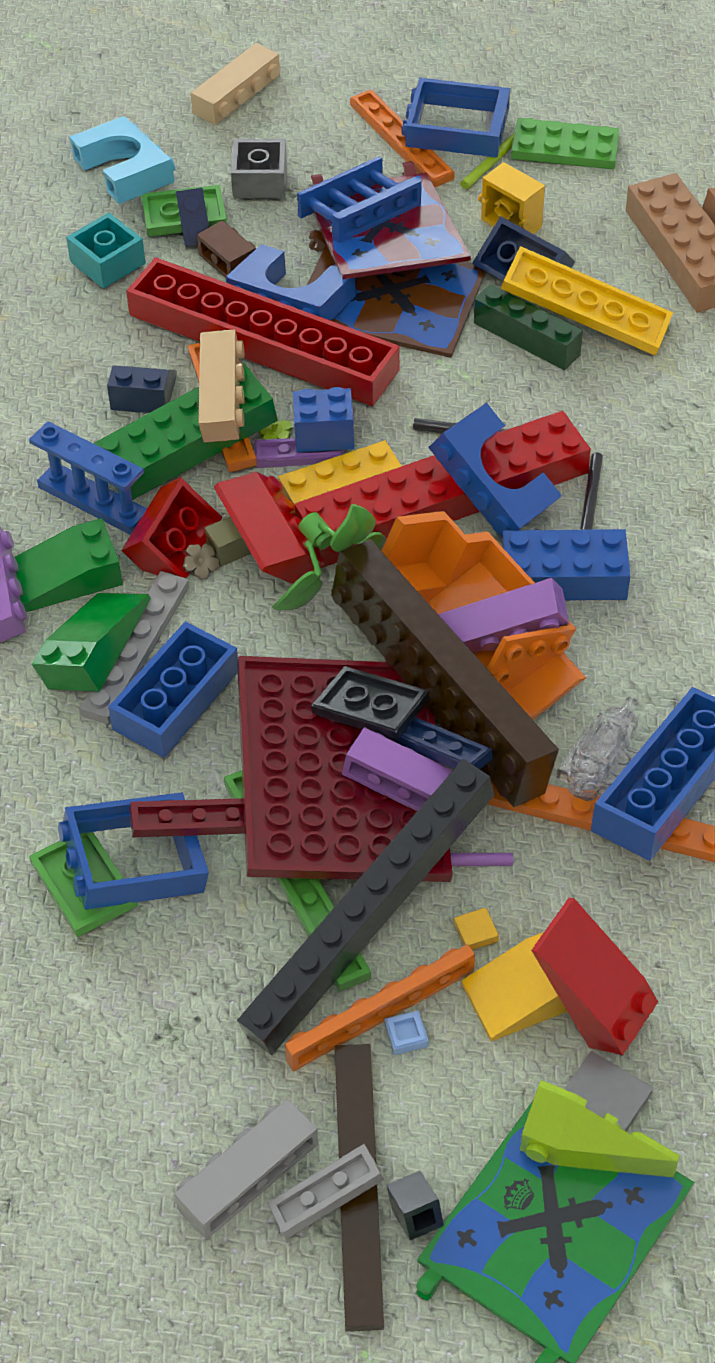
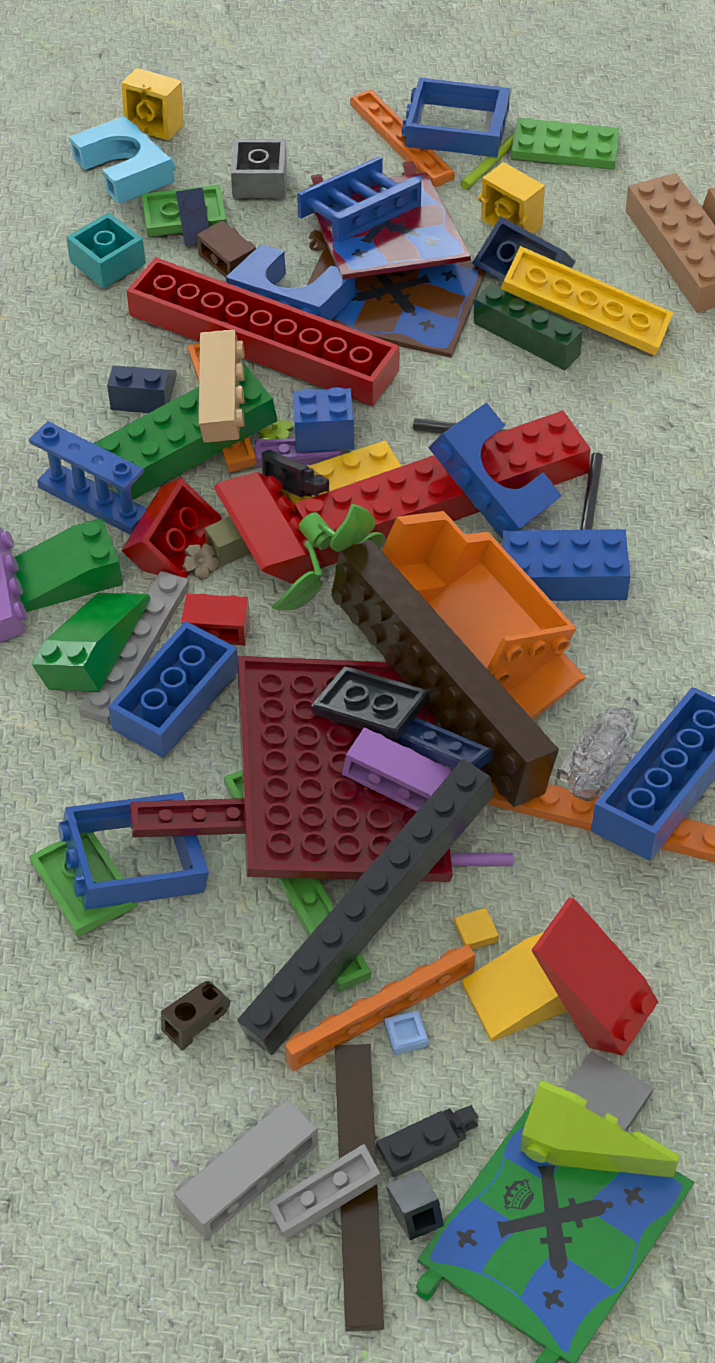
(153, 103): none -> yellow brick
(193, 1013): none -> dark brown leg
(219, 615): none -> red brick
(235, 83): tan brick -> none
(293, 475): none -> black hinge
(426, 1139): none -> black hinge
(510, 613): medium lavender brick -> none

